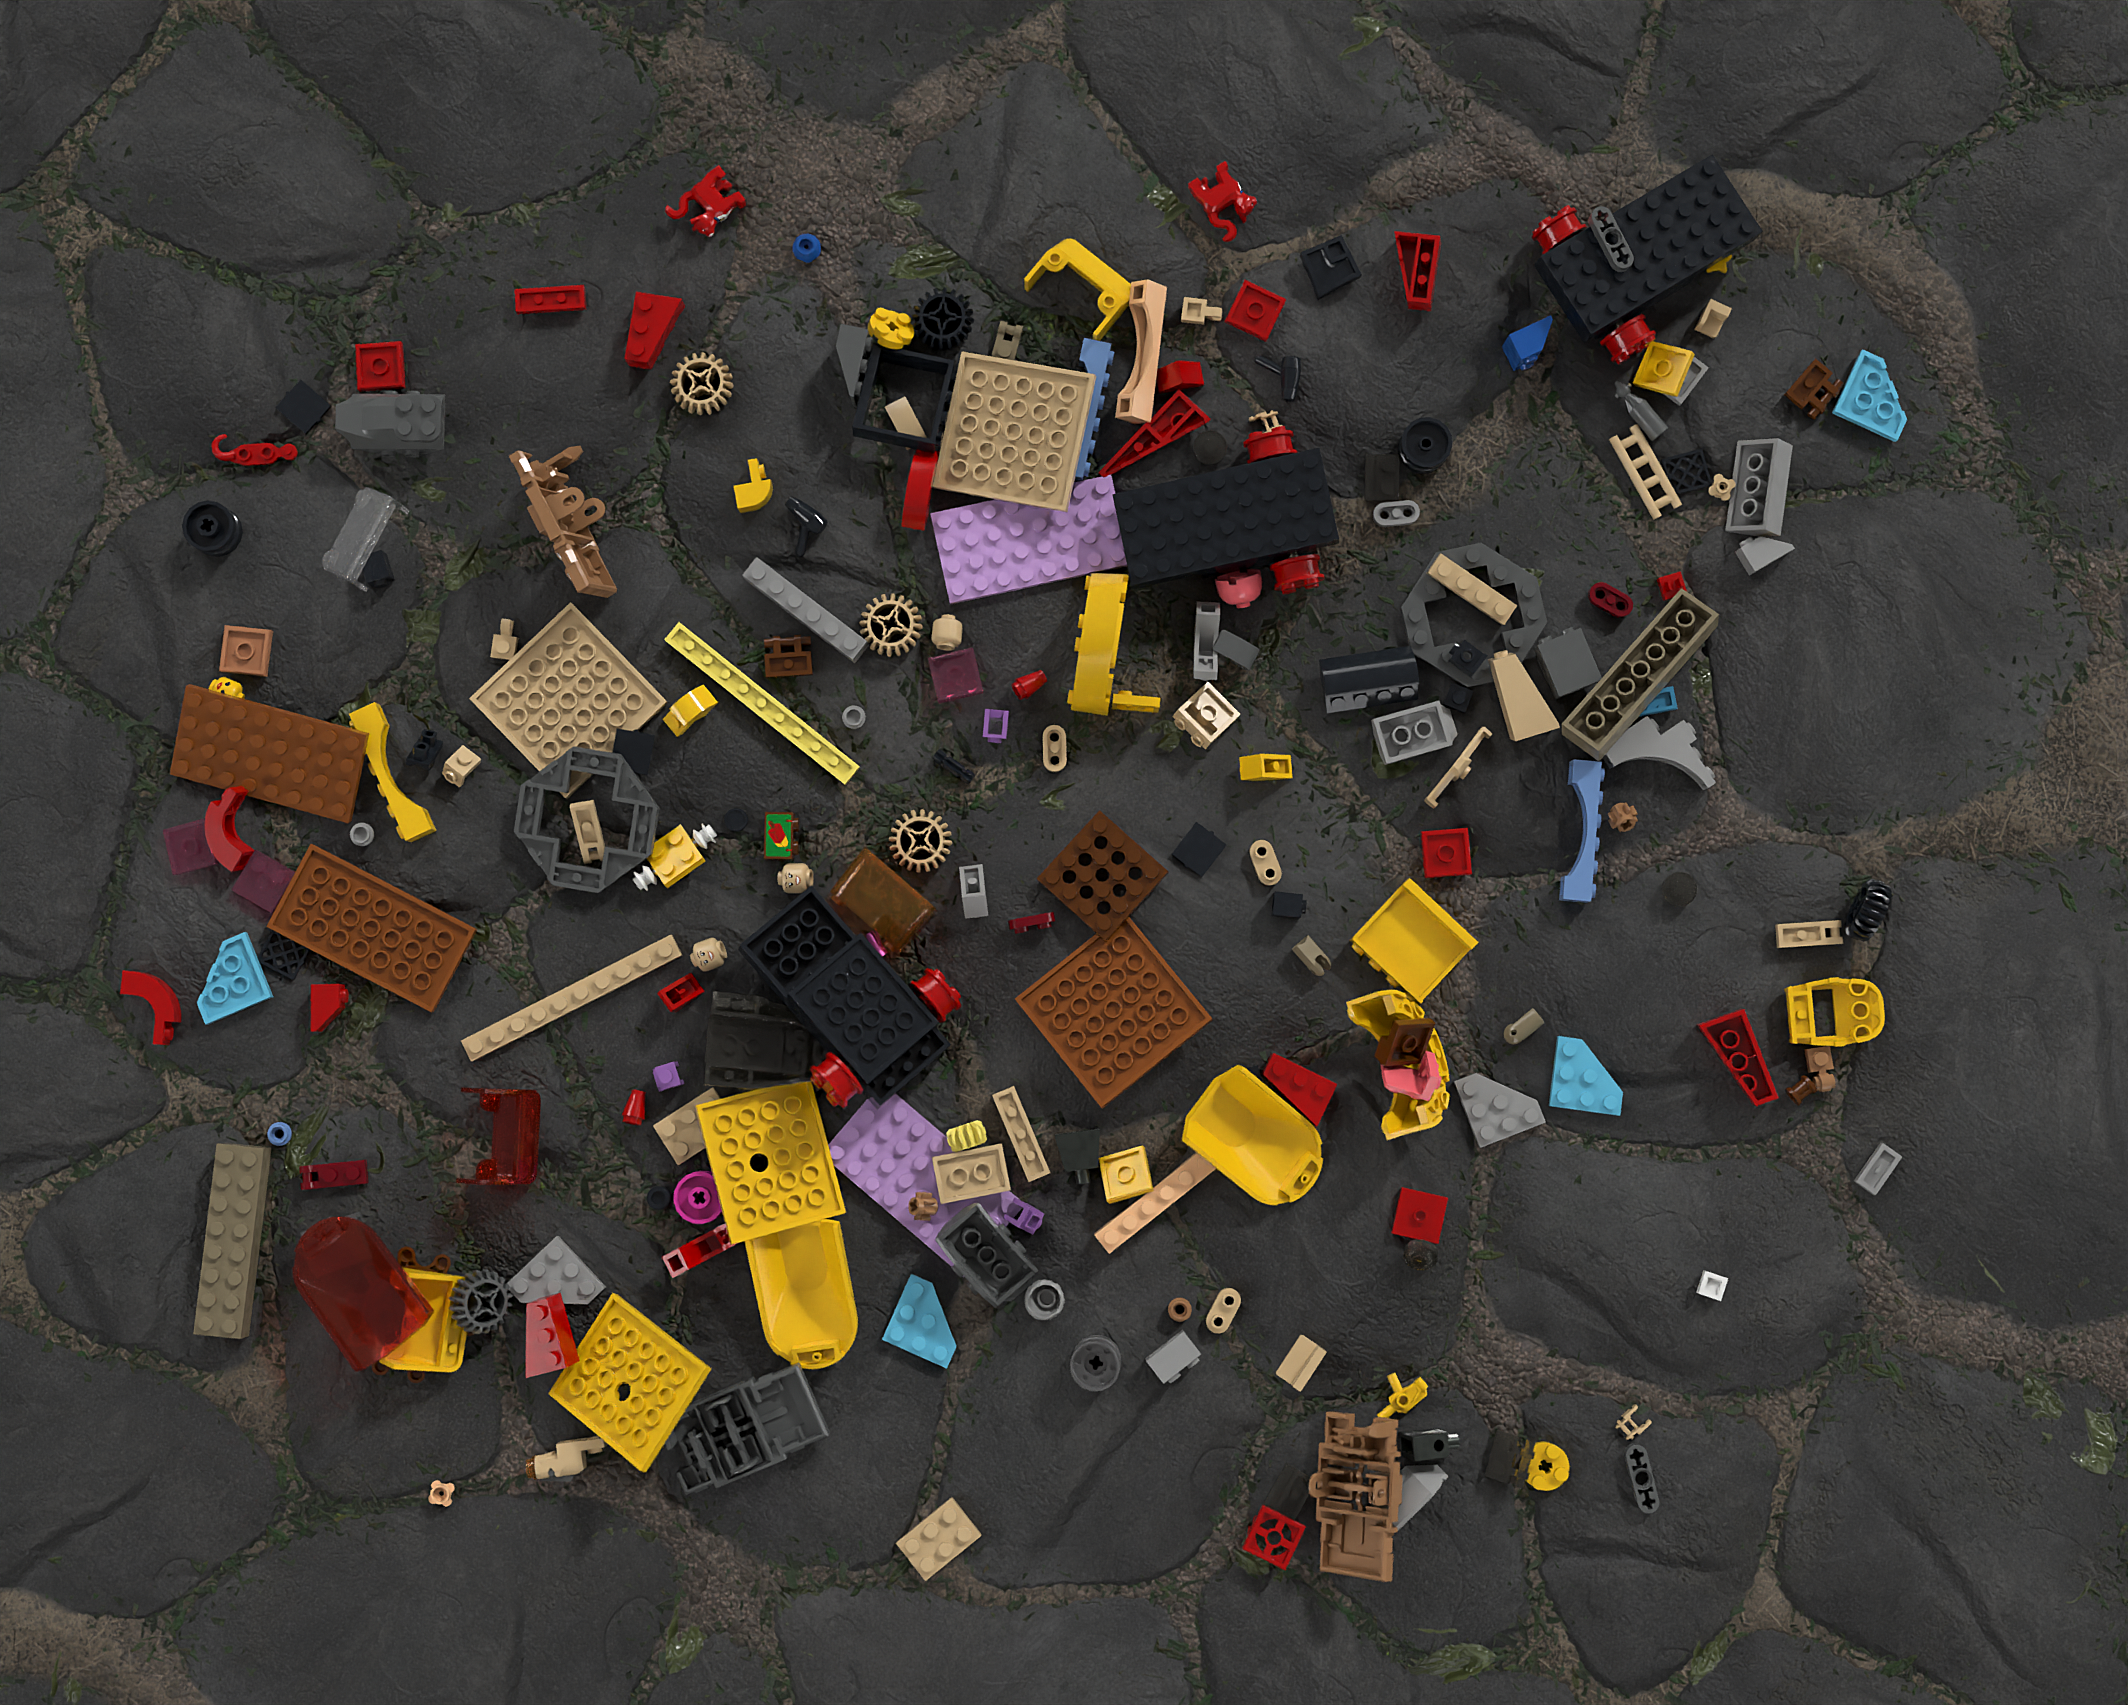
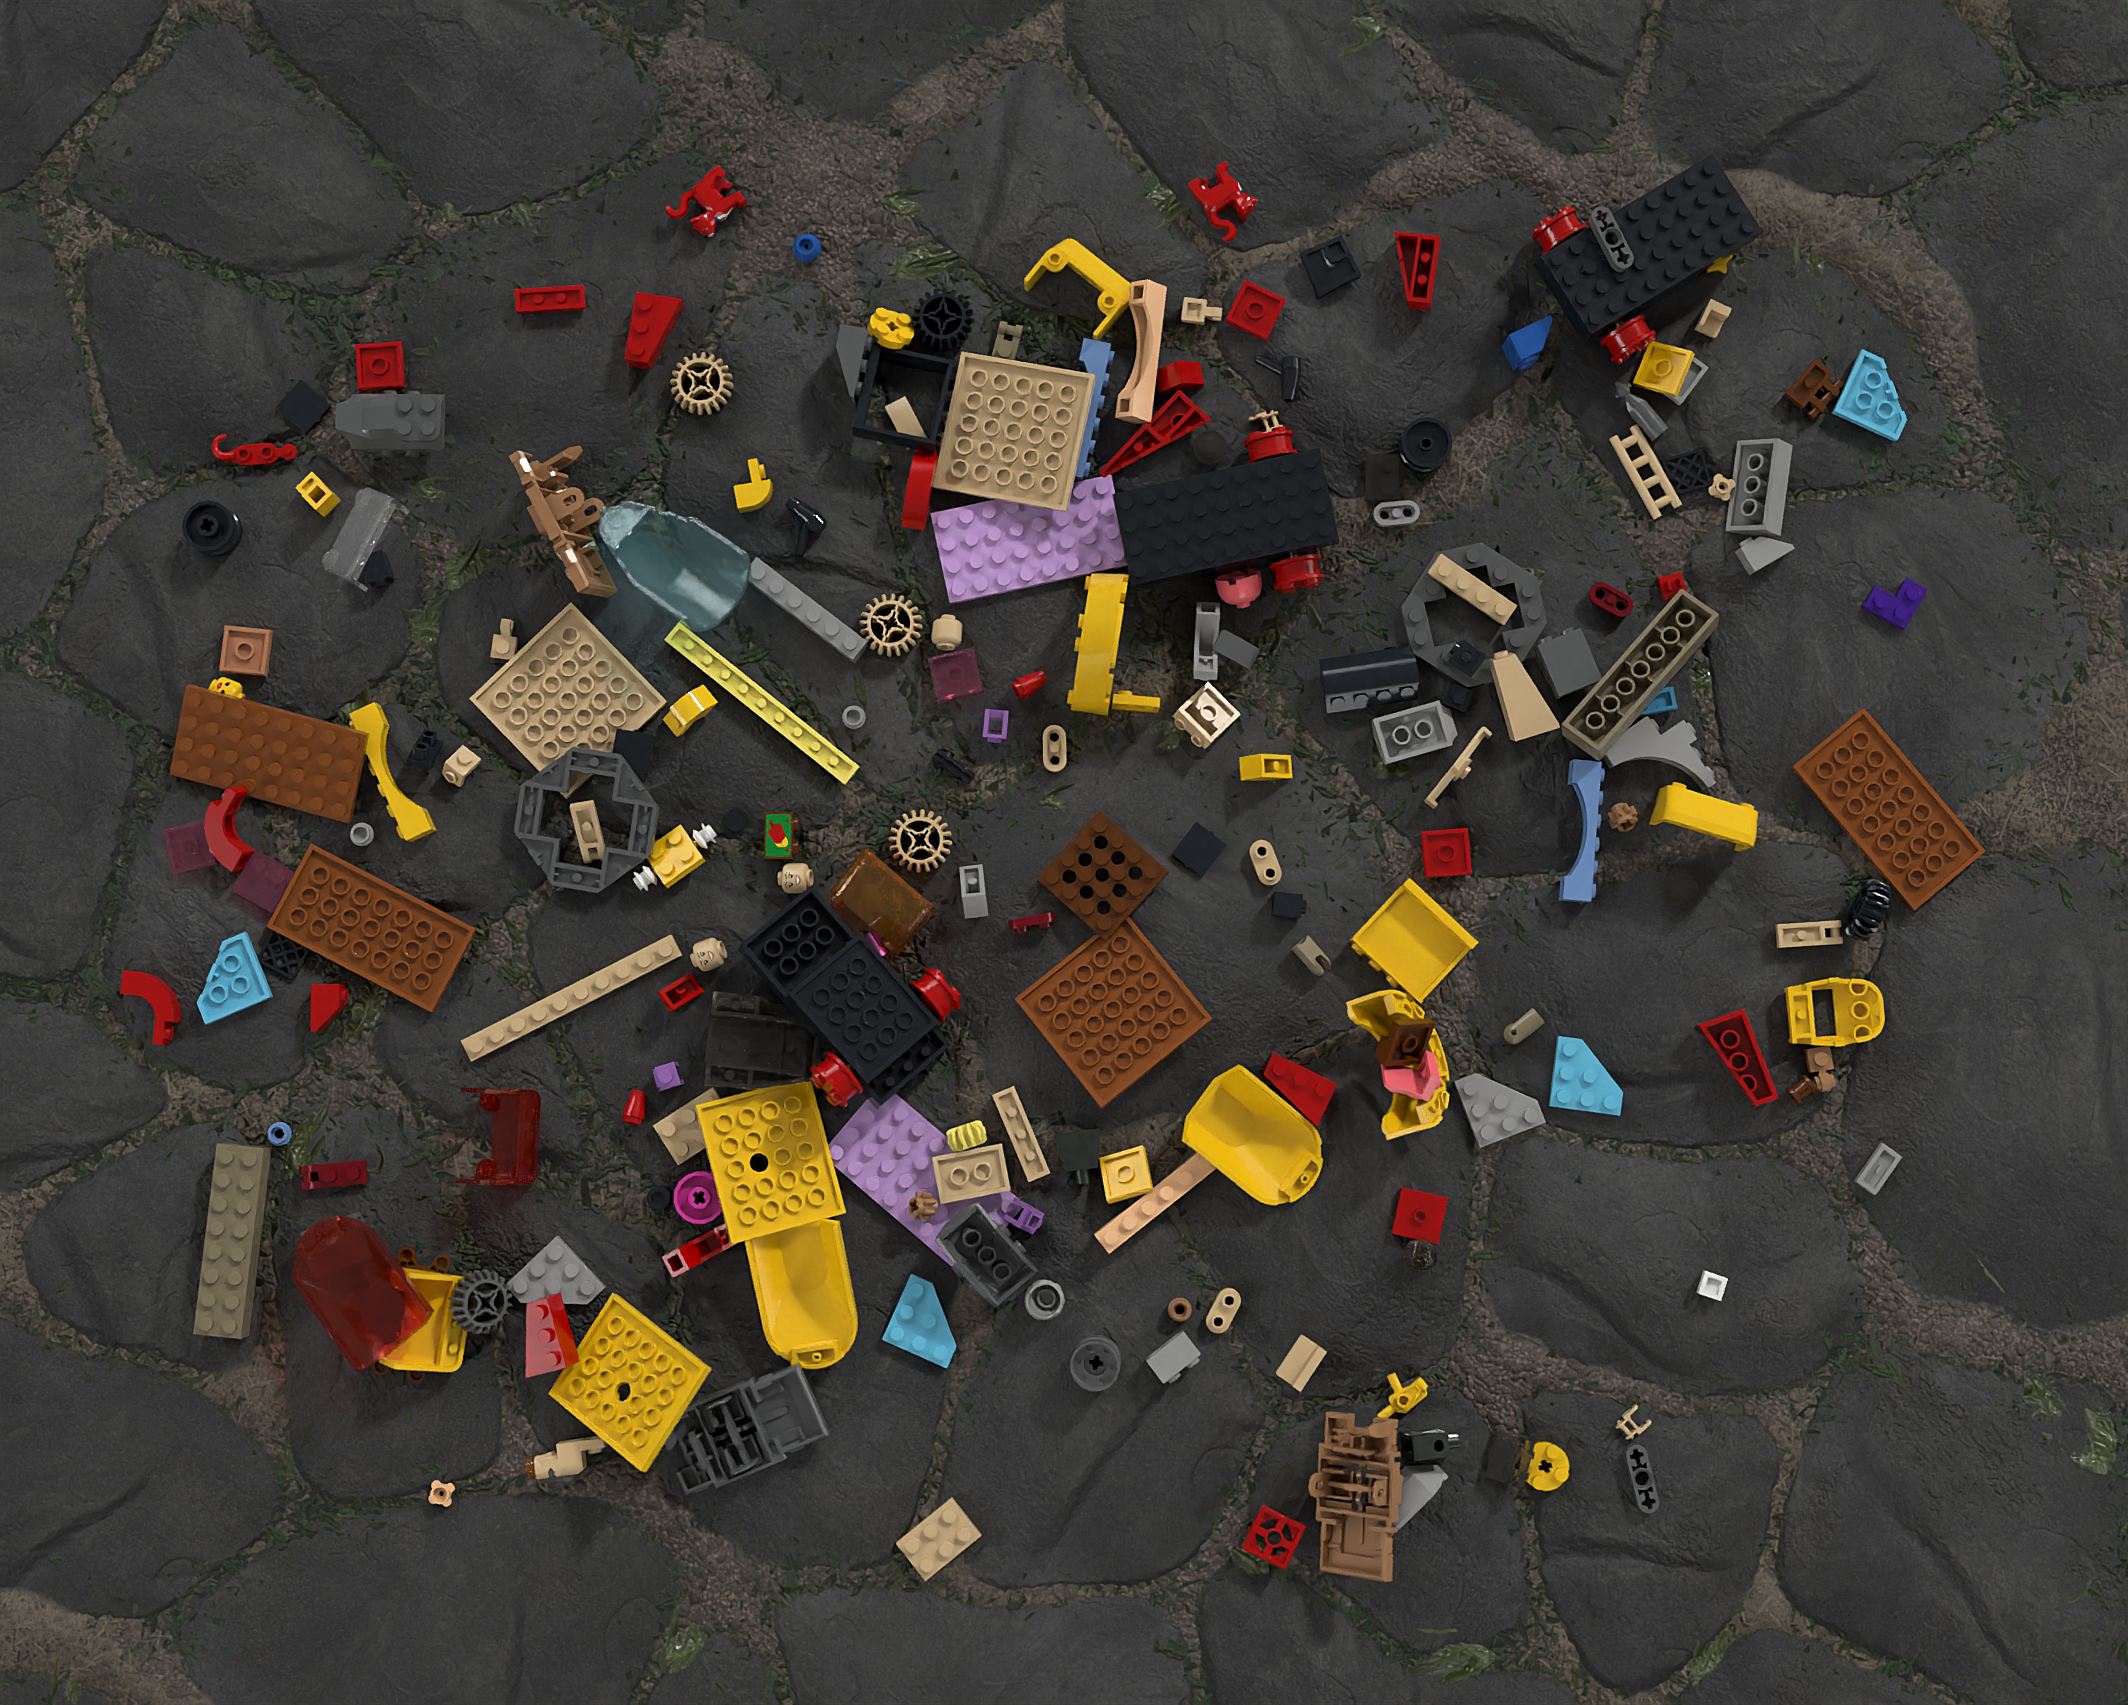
(318, 494): none -> yellow brick
(676, 562): none -> clear light blue windscreen
(789, 663): reddish brown plate -> none
(1706, 815): none -> yellow windscreen
(1888, 809): none -> dark orange plate
(1896, 609): none -> dark purple plate

